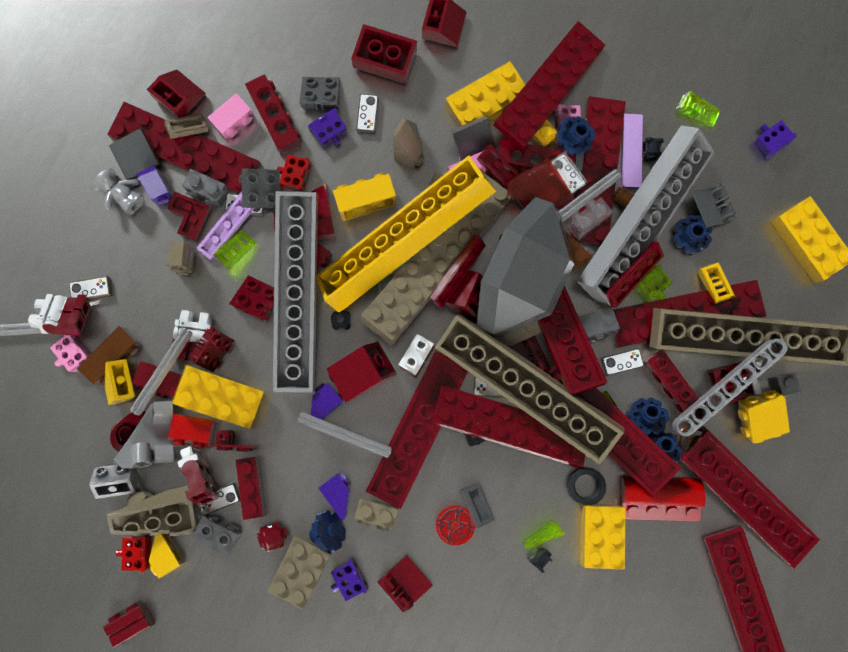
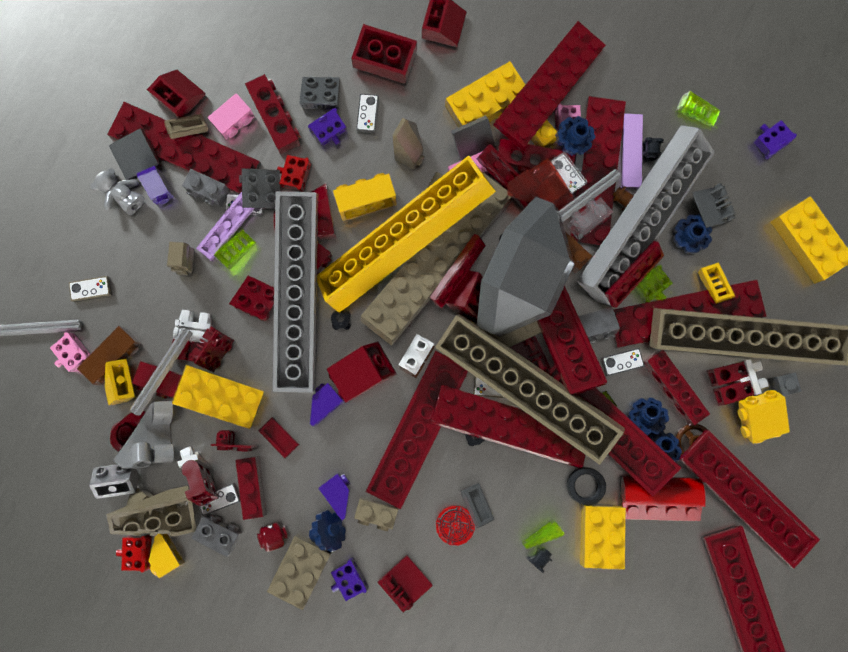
(60, 314): hips -> none
(129, 624): dark red brick -> none
(191, 431): red brick -> none
(193, 212): dark red plate -> none
(278, 437): none -> dark red tile
(344, 434): light grey axle -> none
(737, 382): light grey beam -> none

